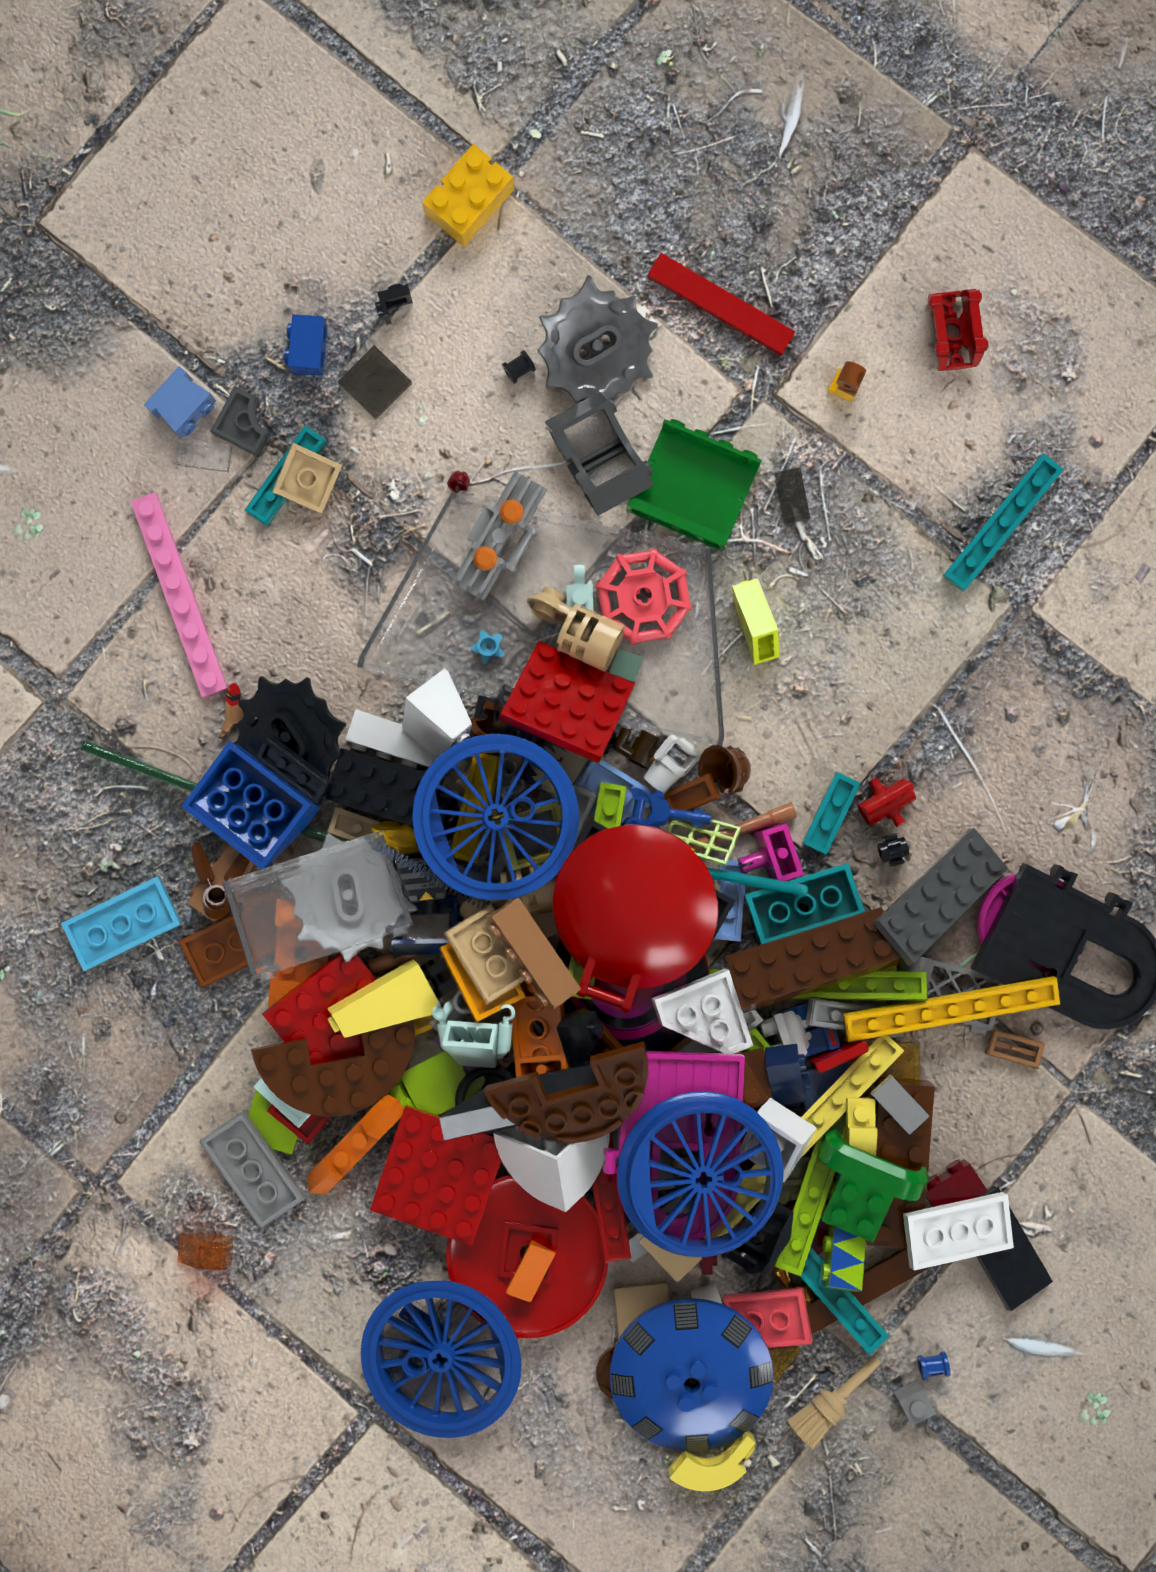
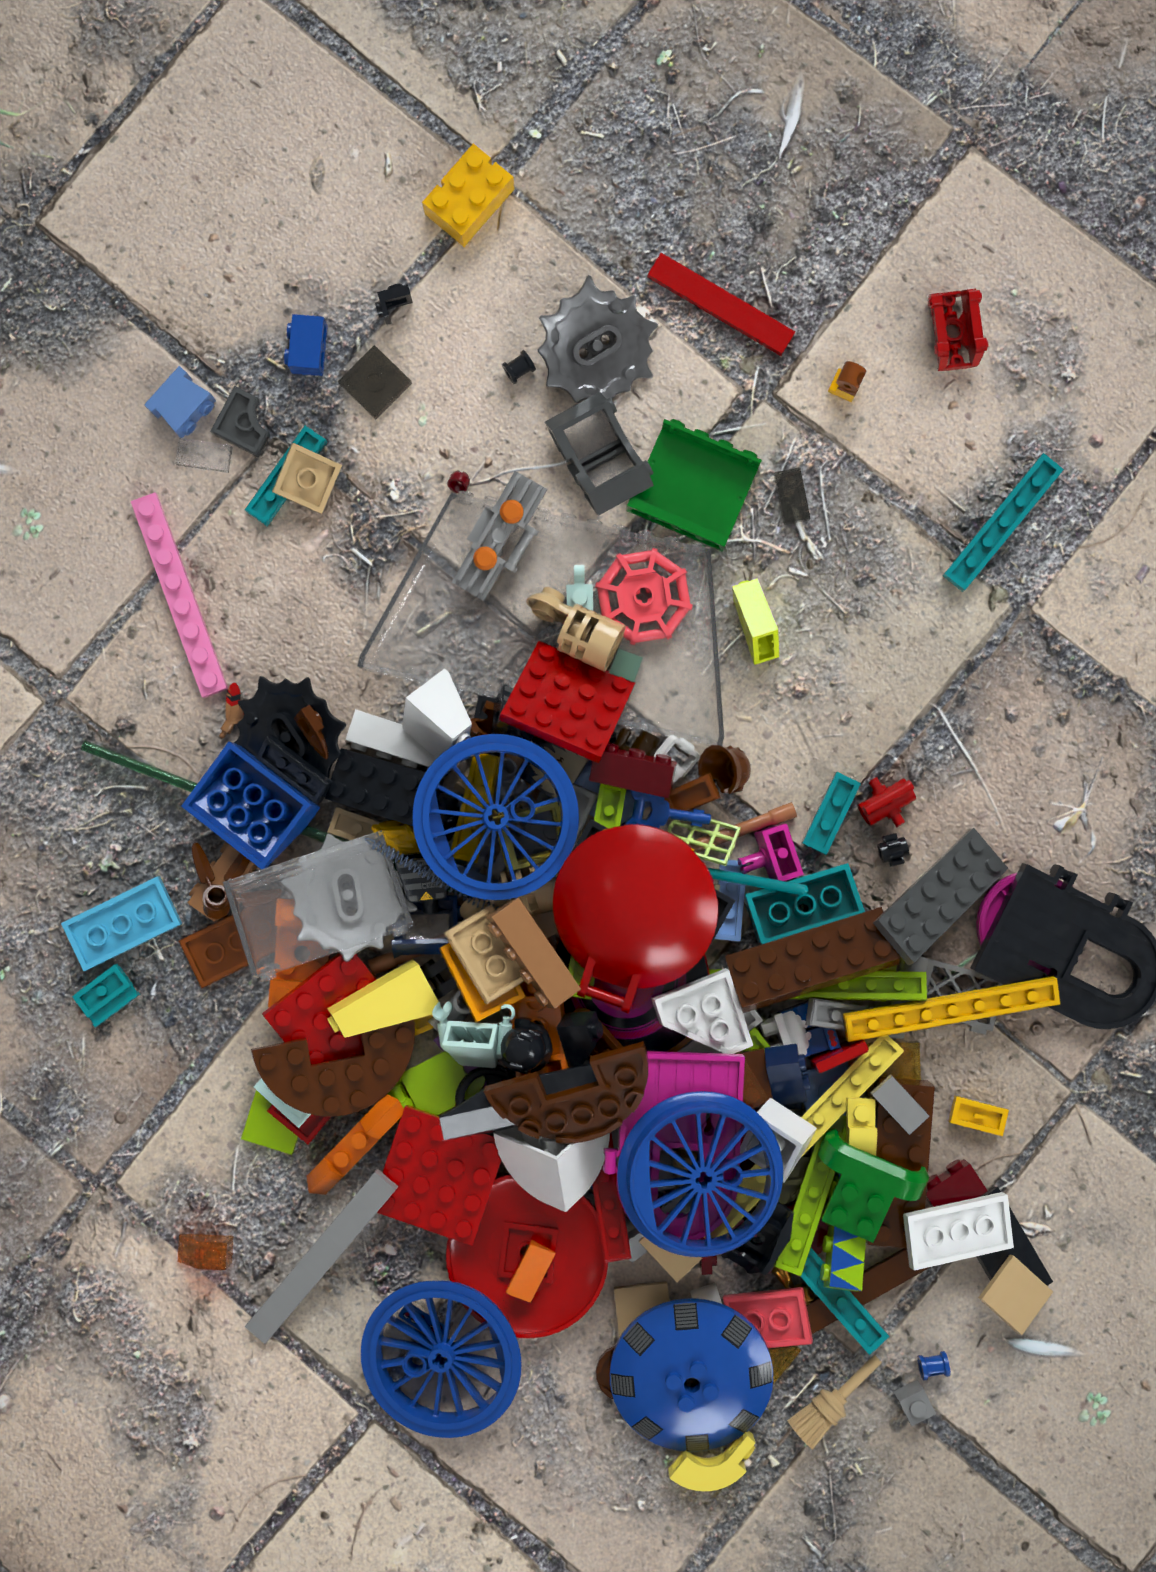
(106, 995): none -> teal plate
(252, 1169): light grey tile -> none
(312, 725): none -> reddish brown plate
(321, 1256): none -> light grey tile
(494, 651): medium azure plate -> none
(526, 1047): none -> black helmet
(635, 771): none -> dark red brick
(978, 1115): none -> yellow plate
(992, 1042): medium nougat tile -> none
(1015, 1294): none -> tan tile

